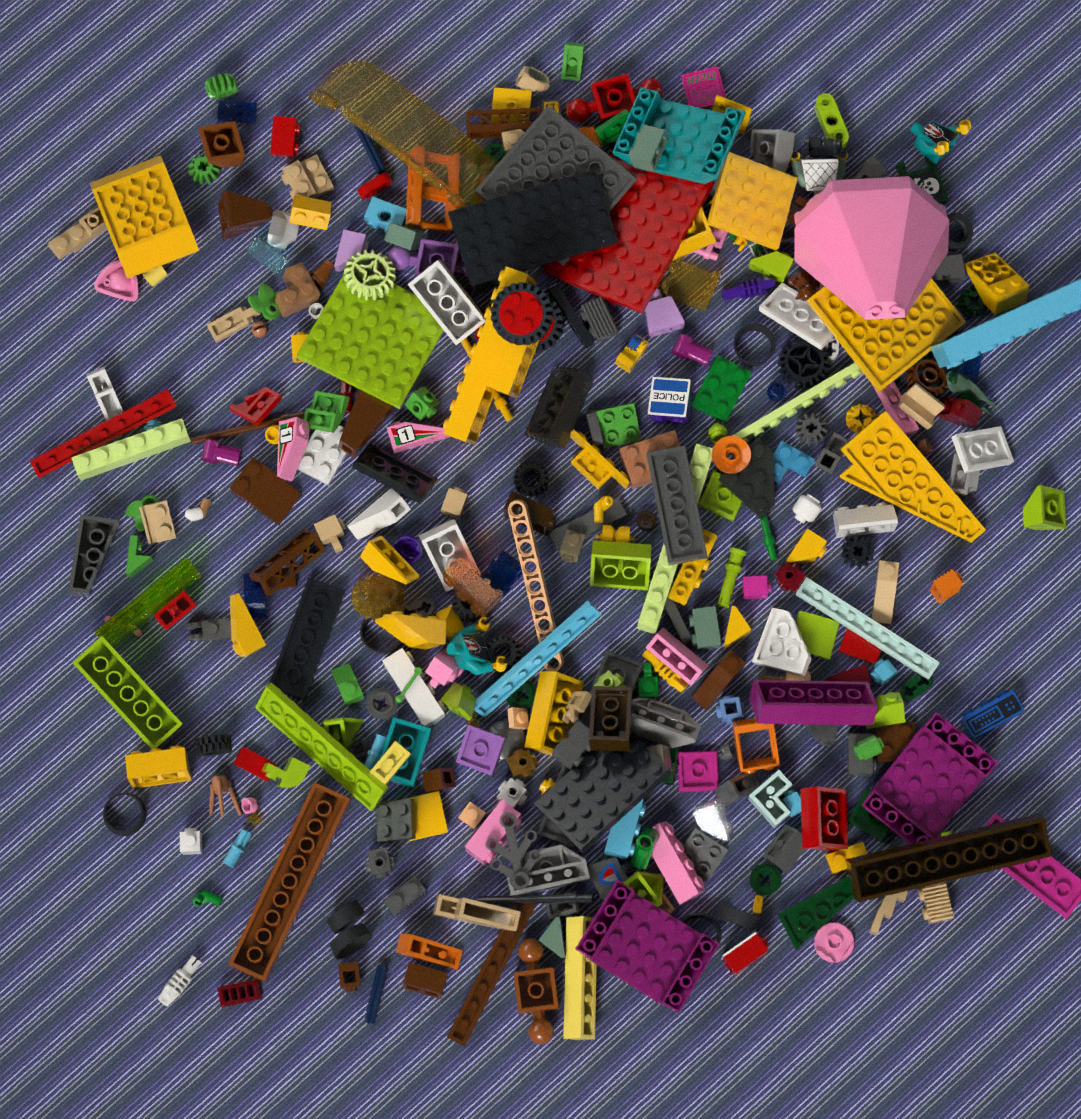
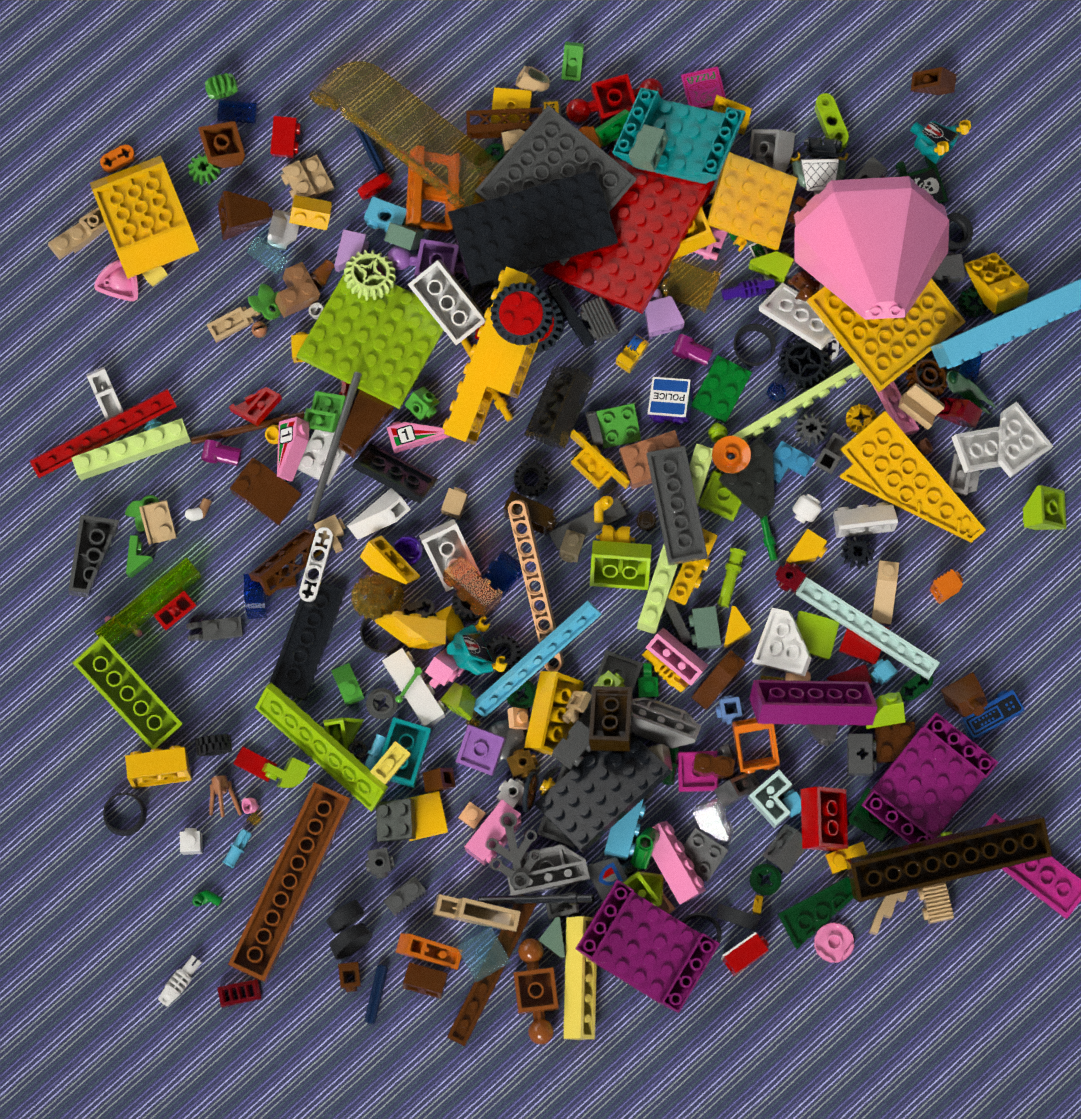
(114, 156): none -> orange beam
(244, 631): yellow slope -> none
(314, 564): none -> white beam
(334, 446): none -> dark grey piece
(483, 954): none -> clear light blue tile
(529, 792): none -> wheel
(708, 765): none -> reddish brown brick
(756, 587): dark pink brick -> none
(868, 748): bright green brick -> none
(934, 81): none -> reddish brown slope
(965, 696): none -> reddish brown torso
(1019, 440): none -> white plate

